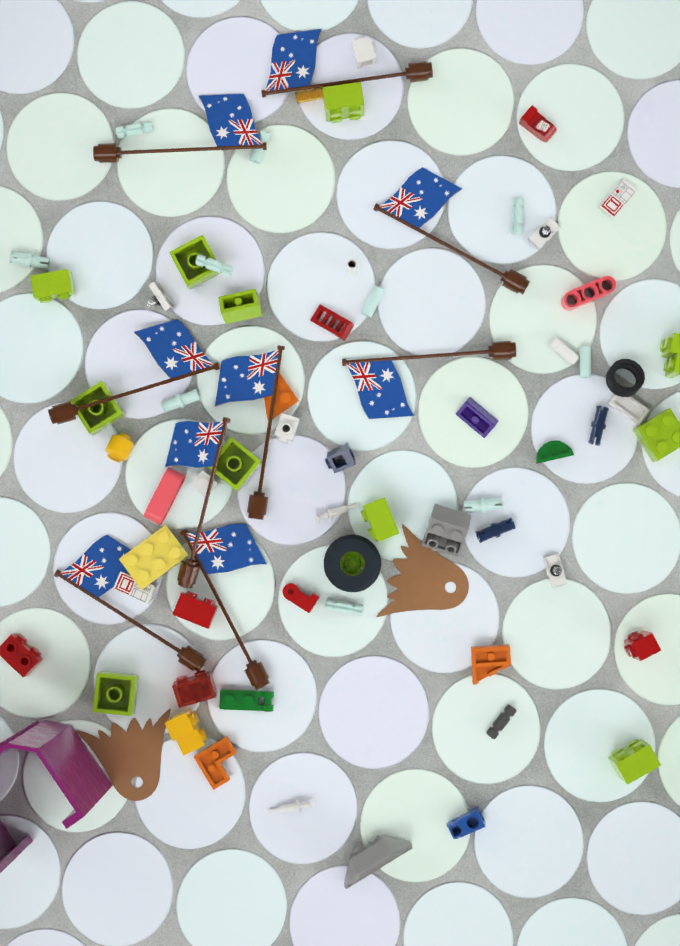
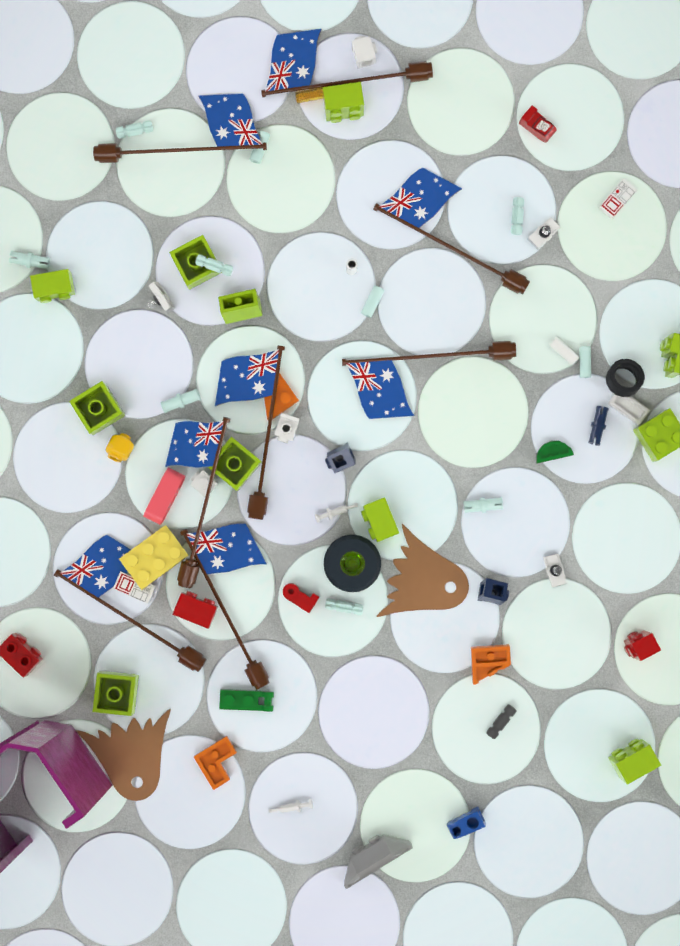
(173, 352): flag -> none
(185, 731): yellow brick -> none
(194, 688): clear red brick -> none
(344, 332): red slope -> none
(446, 530): light grey slope -> none
(477, 417): dark purple slope -> none
(495, 530): dark blue pin -> none
(498, 587): none -> dark blue brick
(596, 289): coral beam -> none

